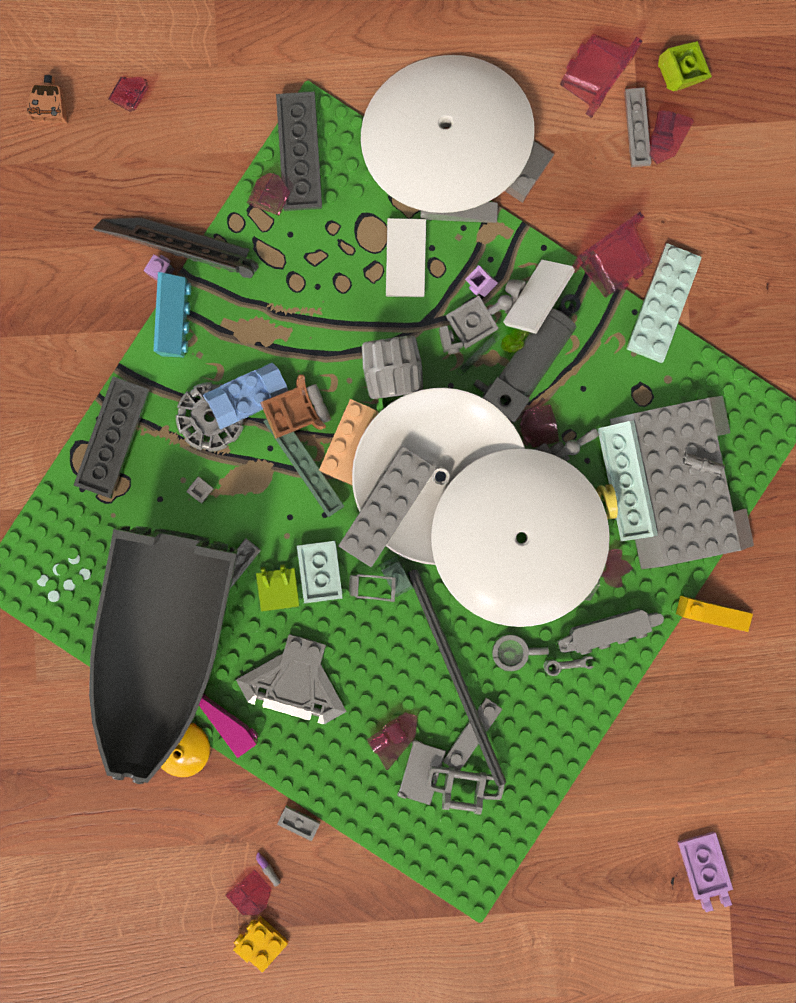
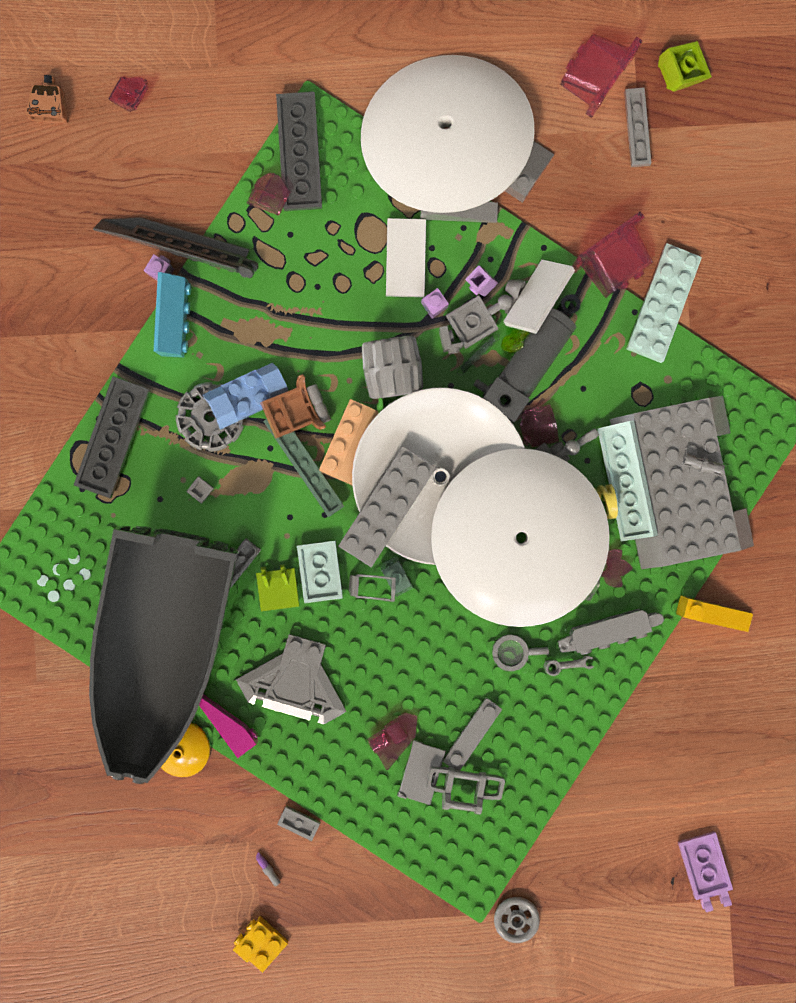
(250, 894): clear pink slope -> none
(434, 303): none -> lavender brick
(457, 677): dark grey axle -> none
(502, 927): none -> light grey plate
(668, 135): clear pink panel -> none

